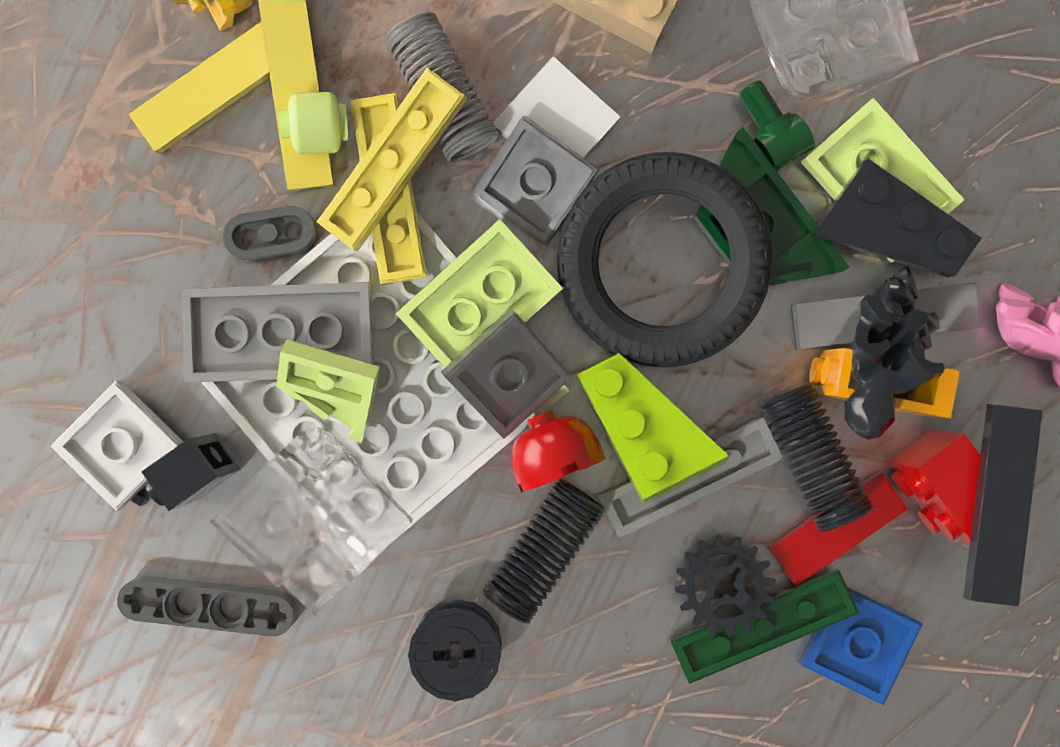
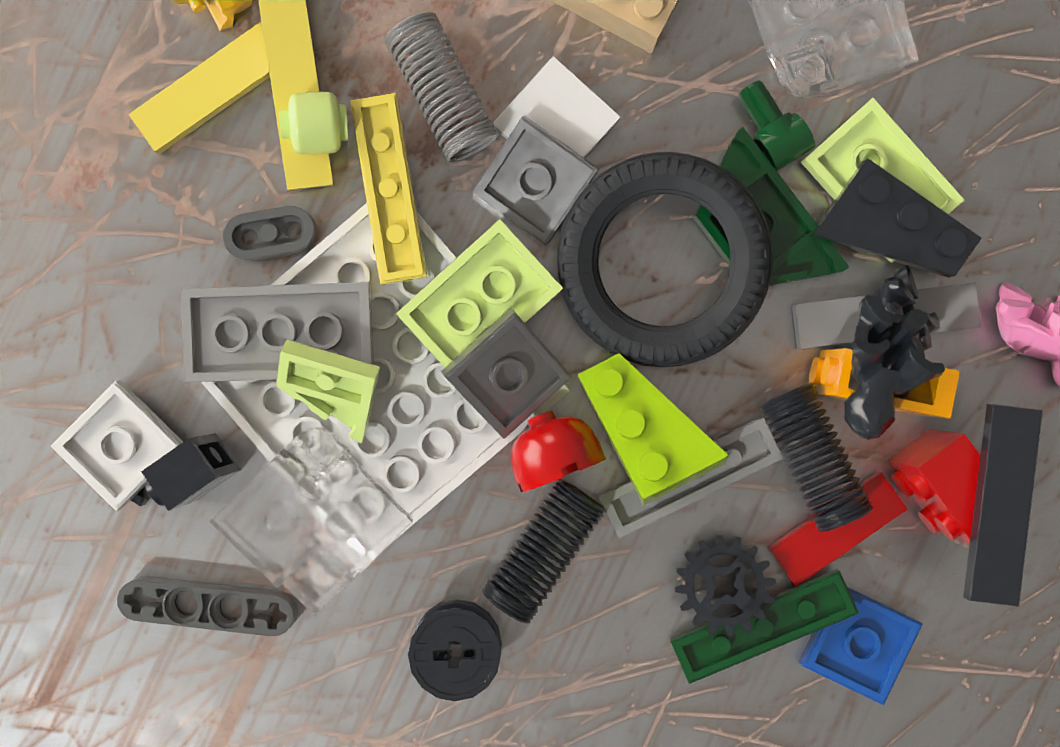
(392, 159): light yellow tile -> none

